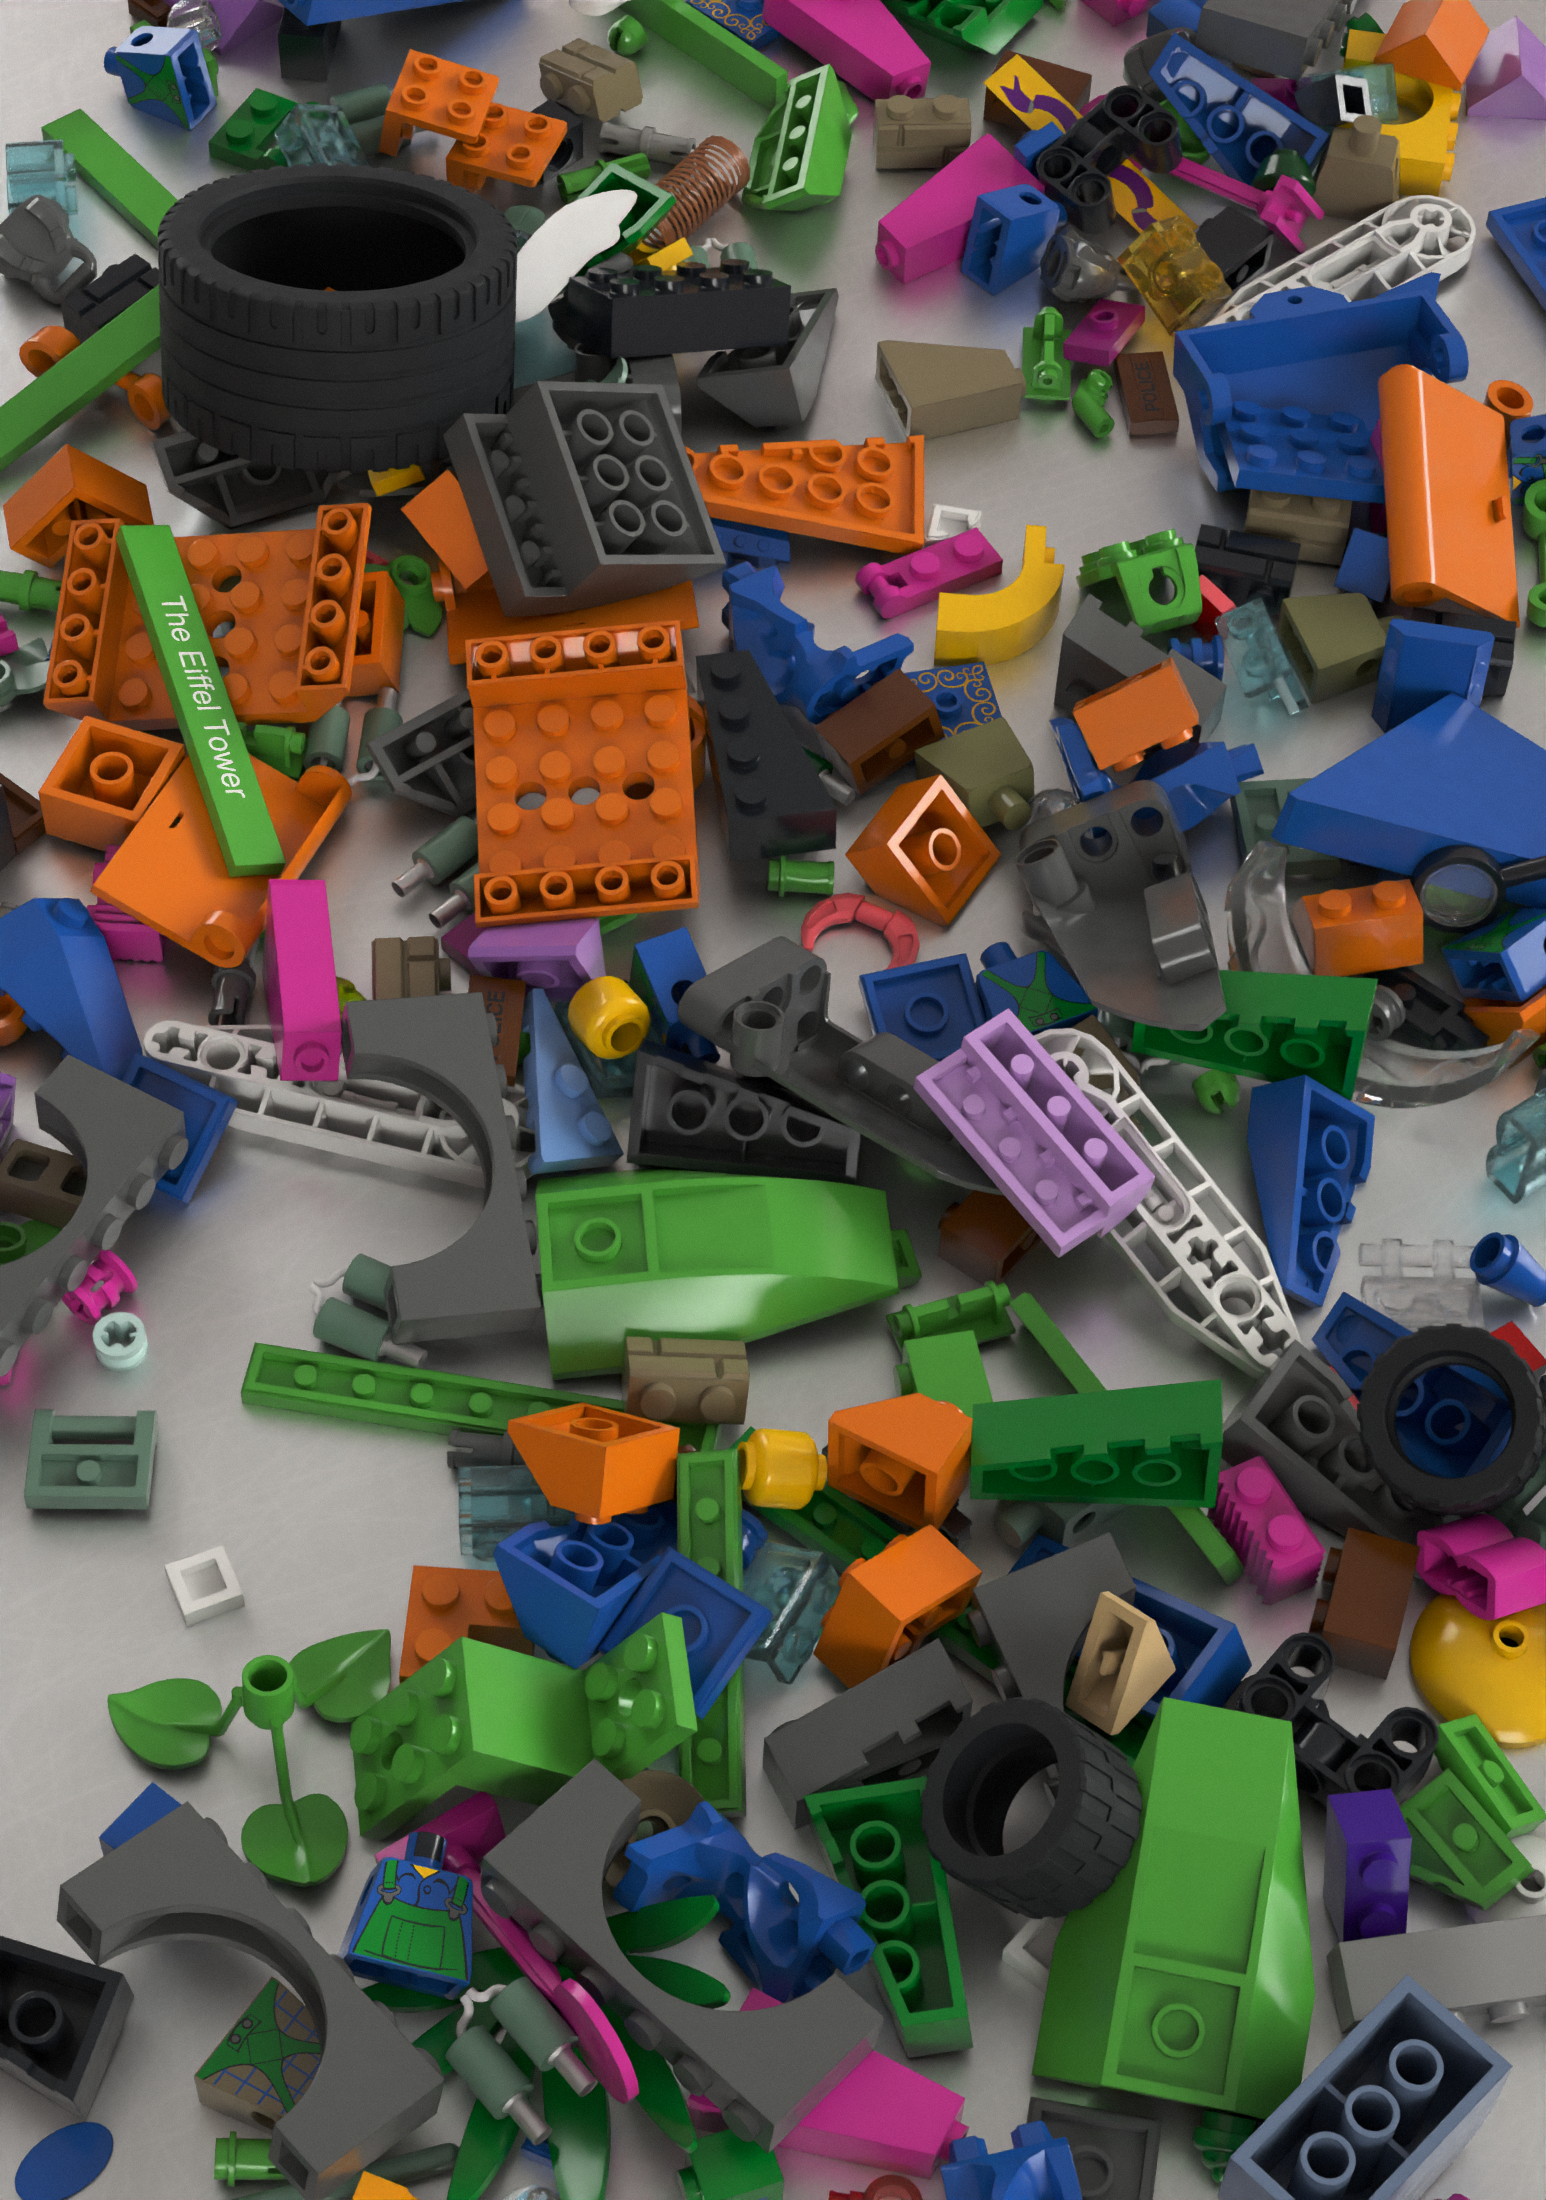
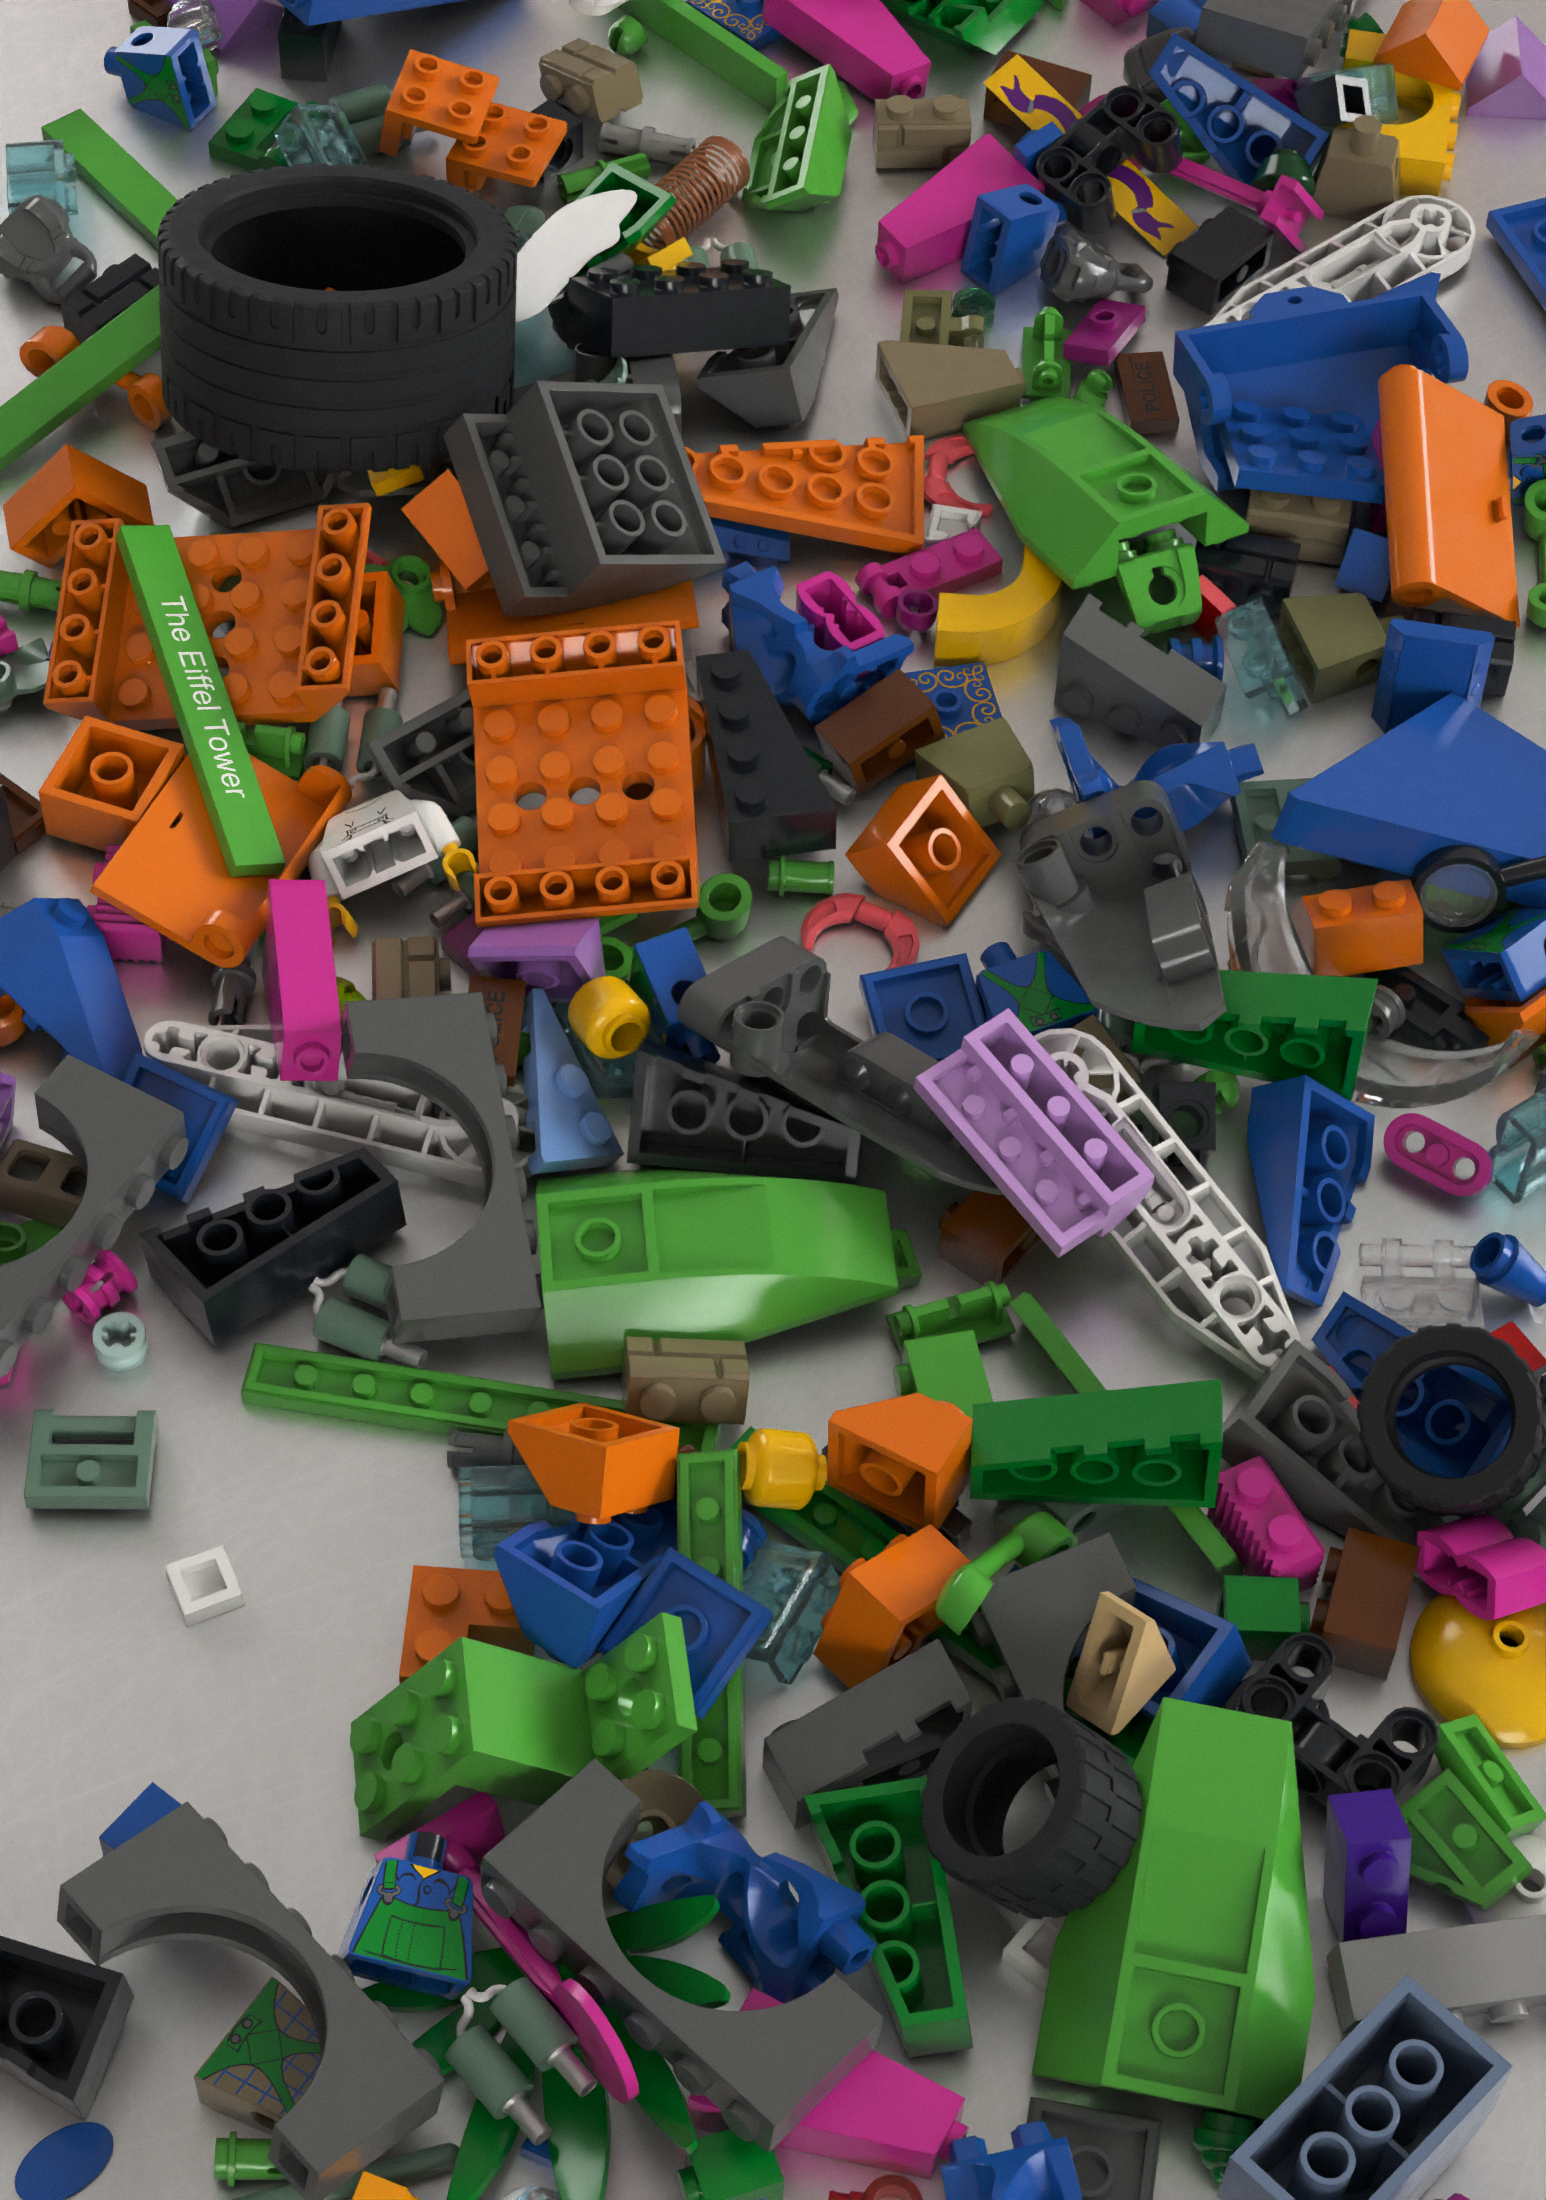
(172, 1723): bright green plant -> none
(273, 1245): none -> black wedge
(382, 843): none -> white torso
(721, 914): none -> bright green piece
(837, 617): none -> dark pink brick
(927, 610): none -> magenta hinge
(929, 320): none -> olive plate
(936, 489): none -> coral piece
(975, 299): none -> clear green bush
(1026, 1543): none -> bright green piece
(1086, 481): none -> bright green wedge
(1137, 715): orange brick -> none
(1177, 298): clear yellow brick -> none
(1200, 1102): none -> black brick
(1263, 1611): none -> green brick
(1439, 1156): none -> dark pink plate

